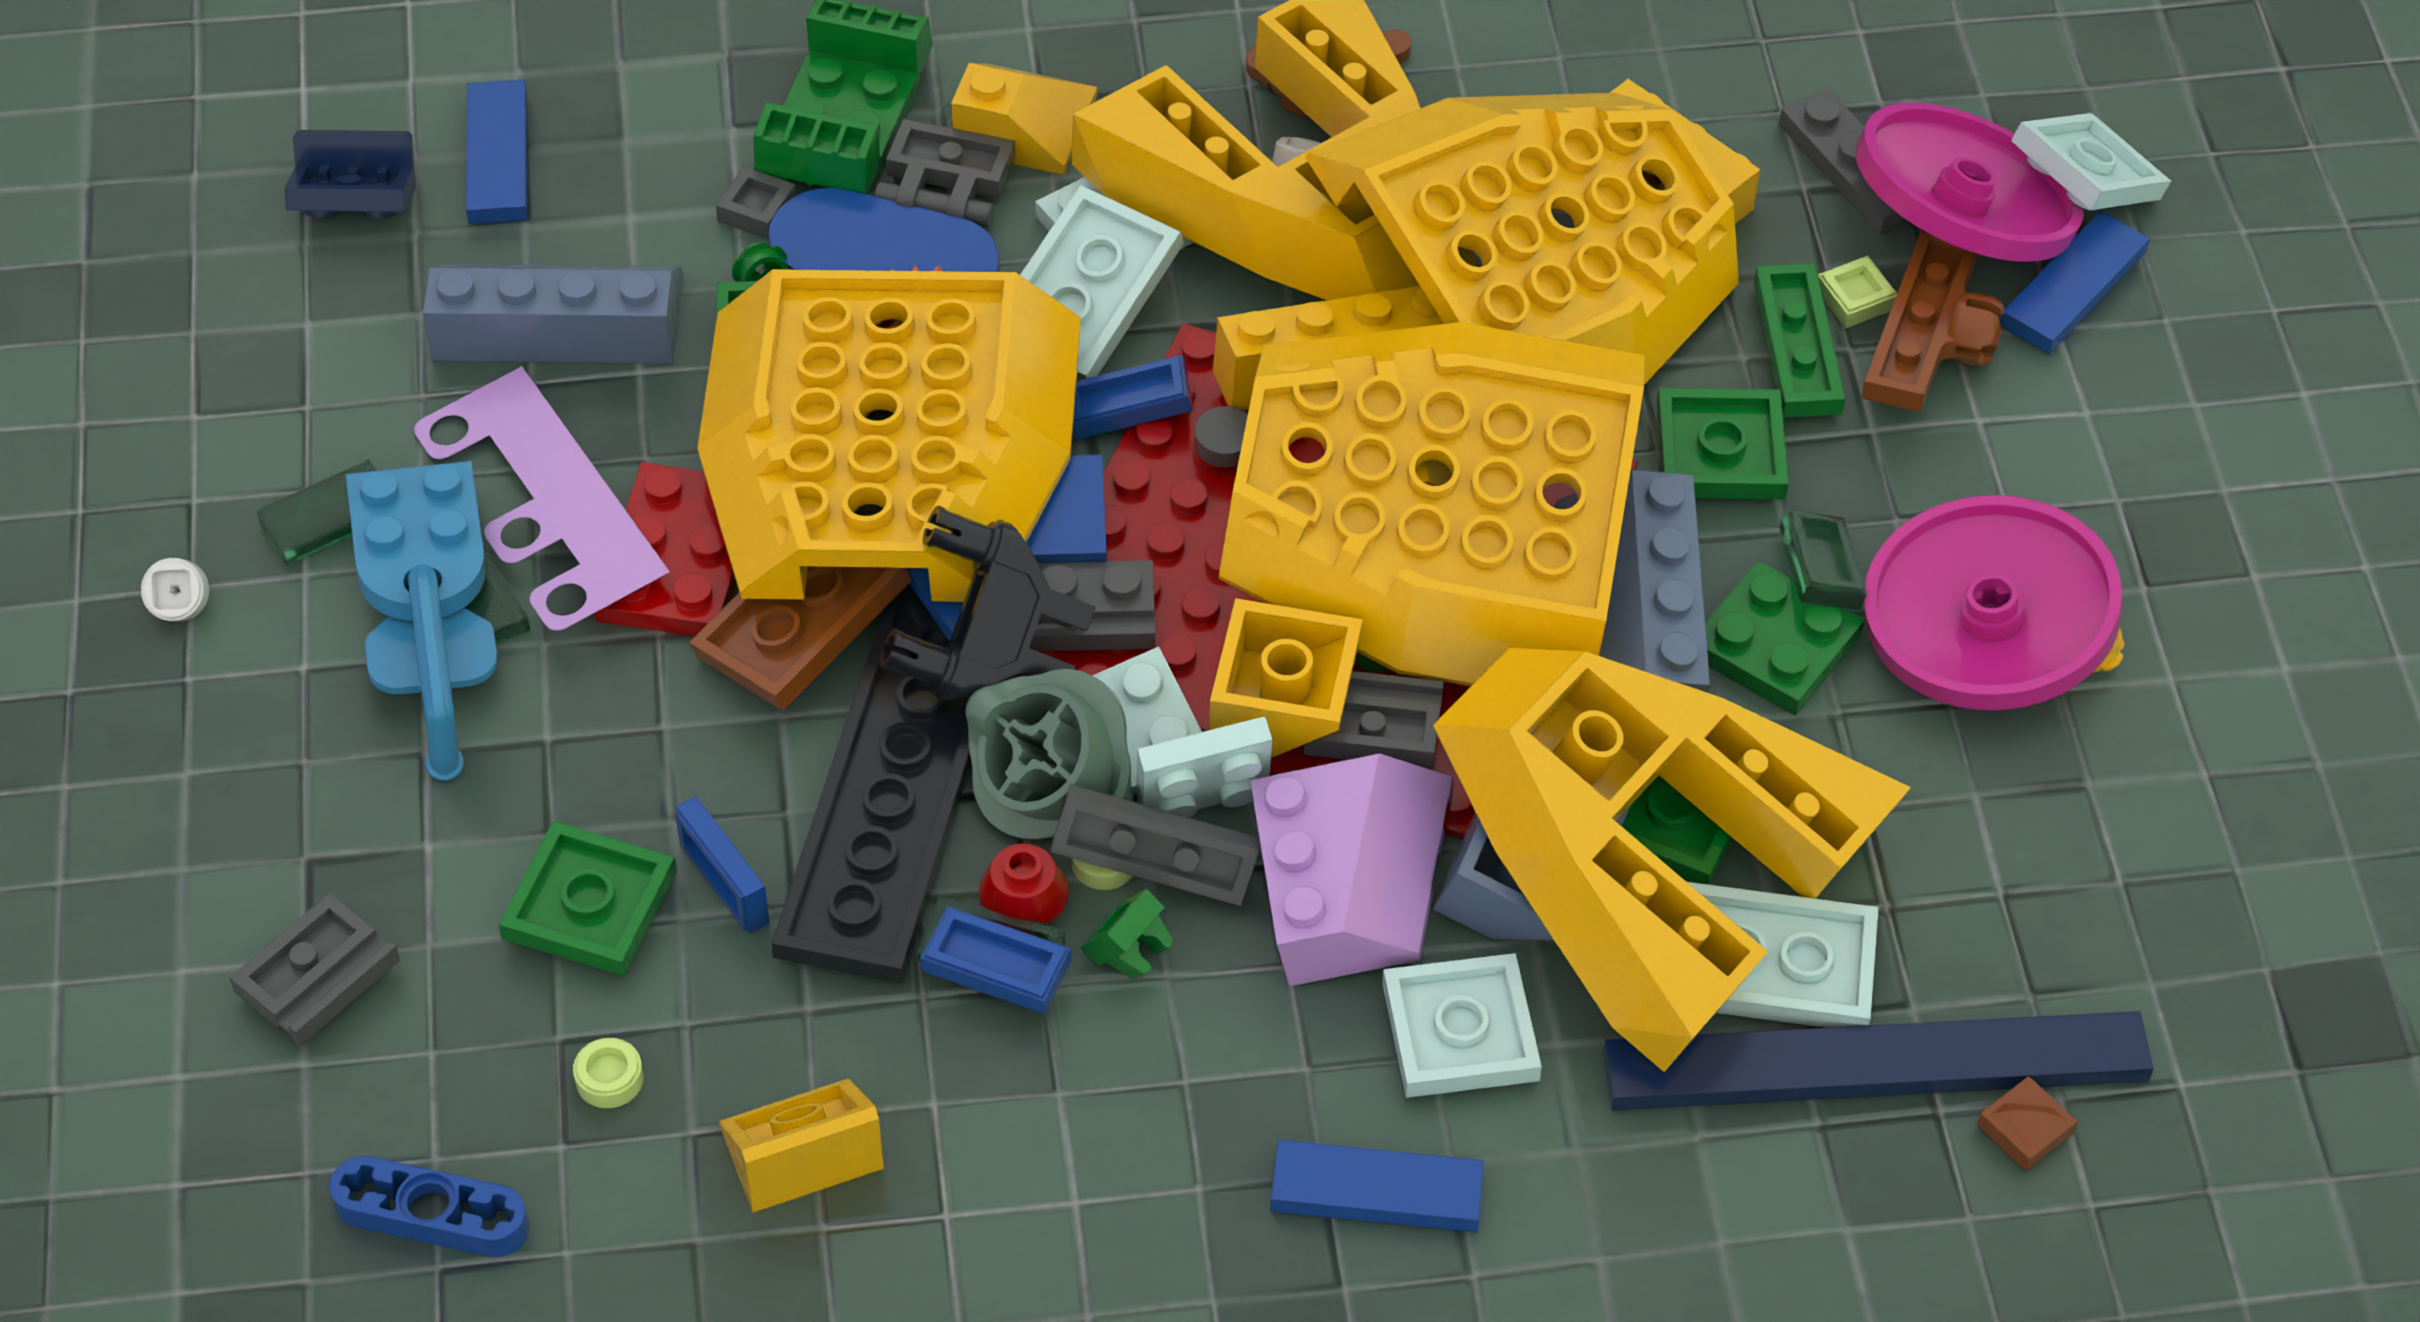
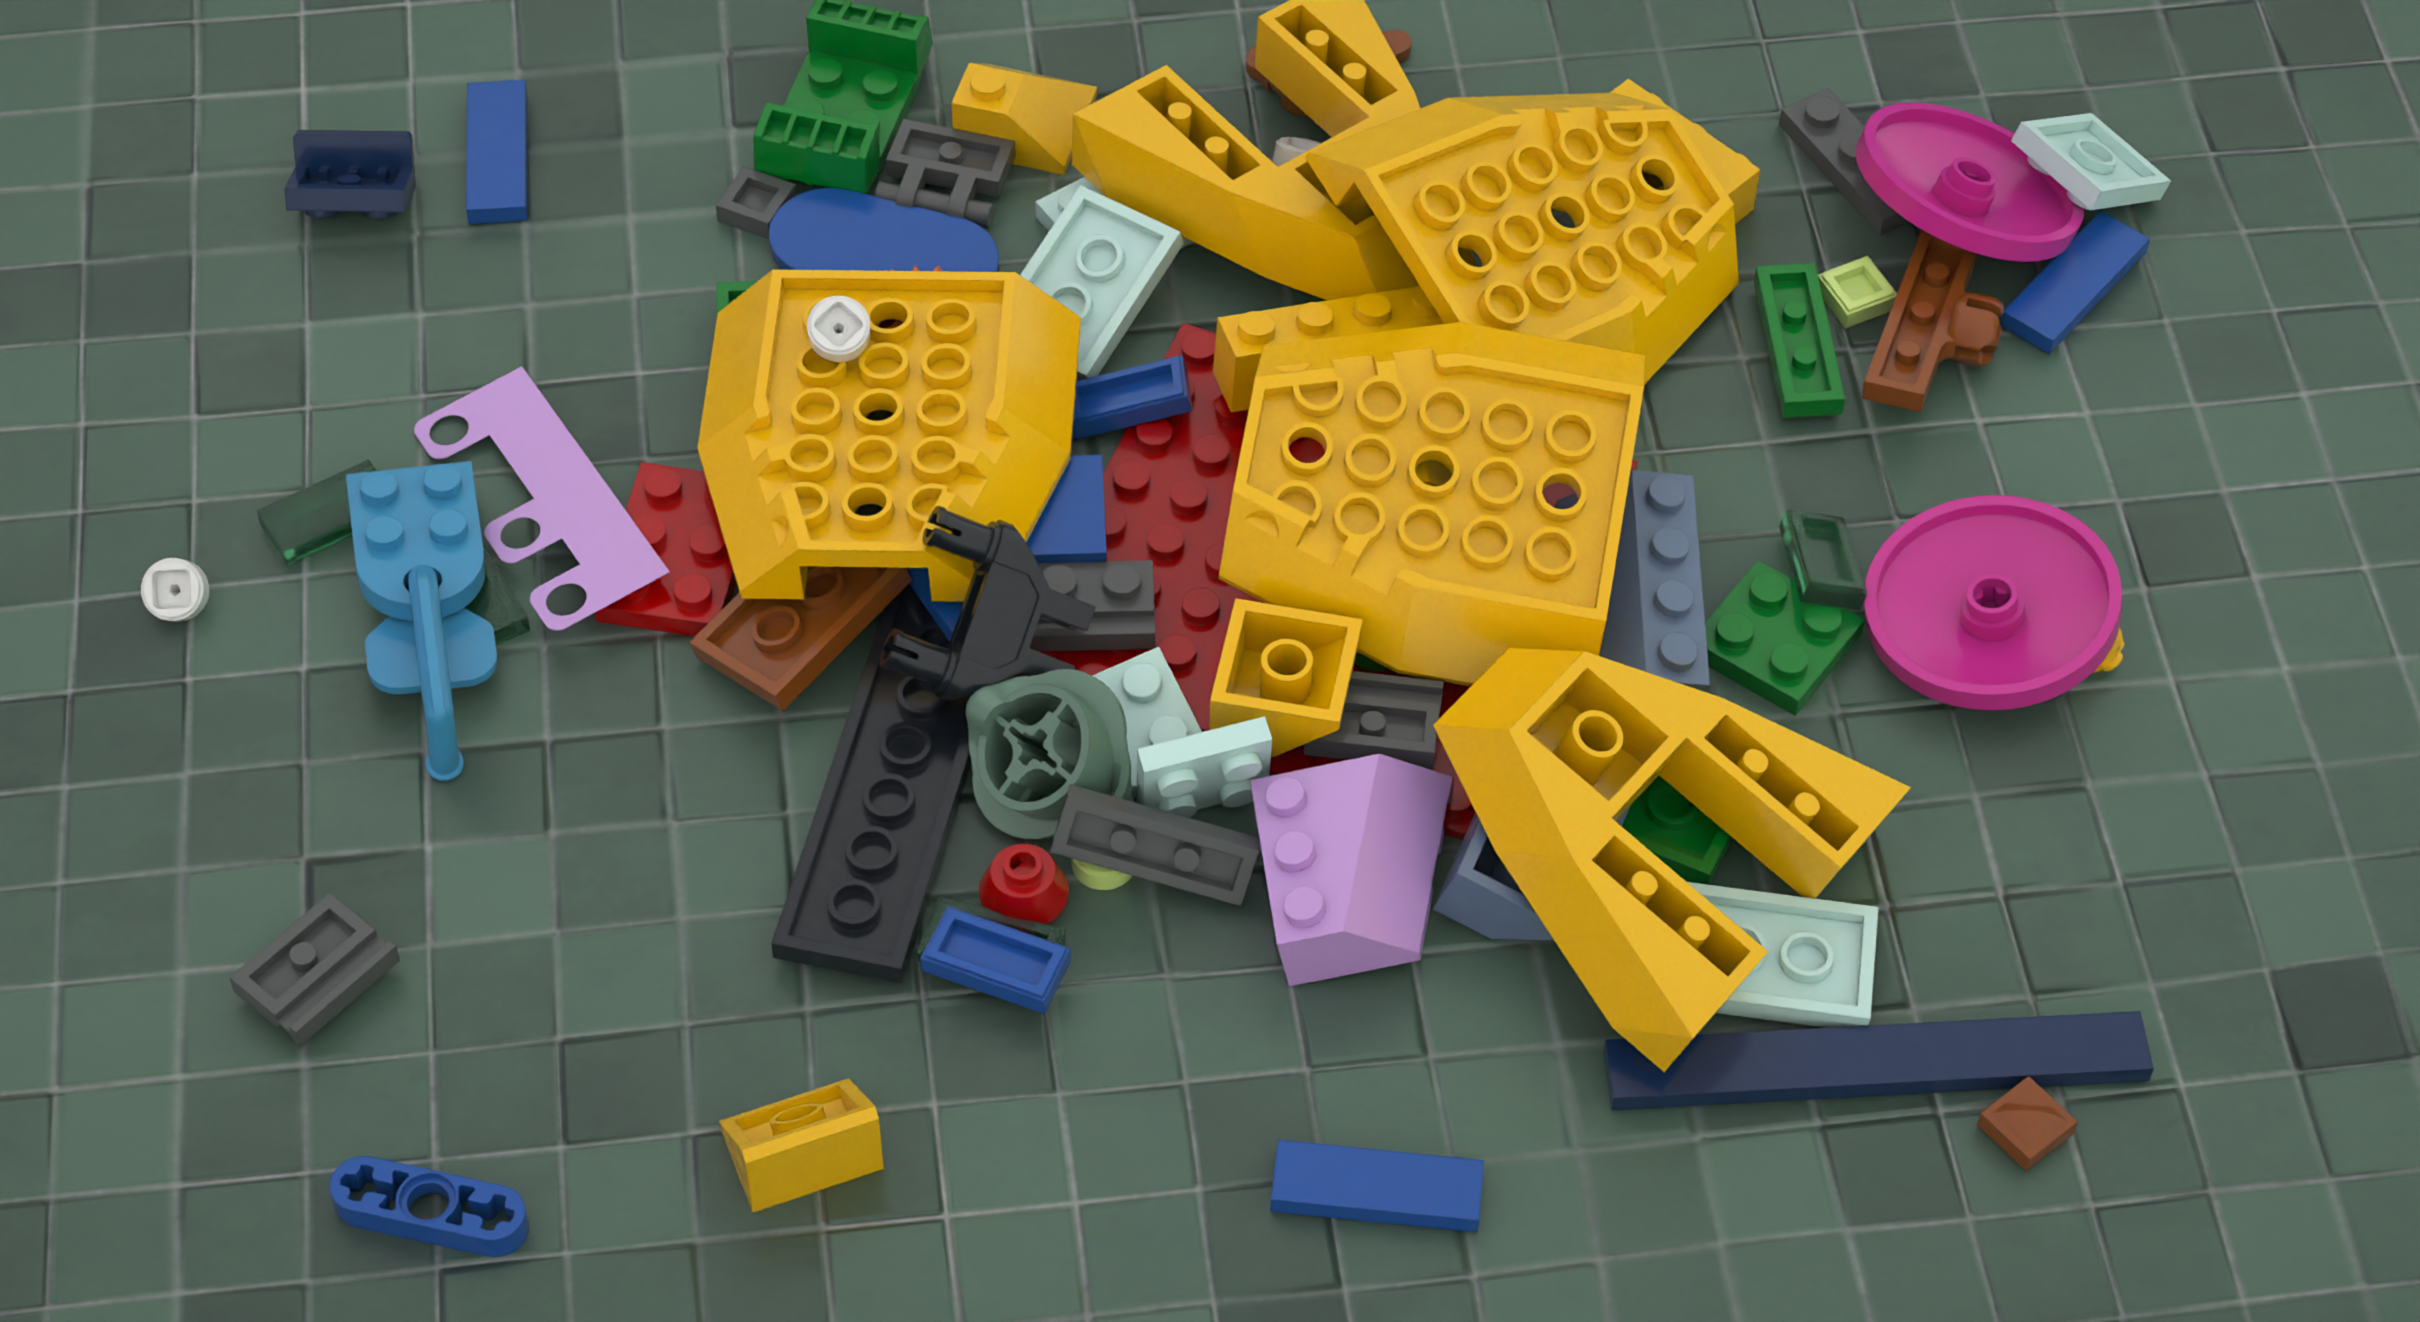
(552, 313): sand blue slope -> none
(588, 898): green plate -> none
(608, 1073): yellowish green tile -> none
(722, 865): blue tile -> none
(755, 255): green plate -> none
(838, 328): none -> white tile
(1118, 935): green tile -> none
(1220, 435): dark grey tile -> none
(1461, 1025): light aqua plate -> none
(1724, 440): green plate -> none

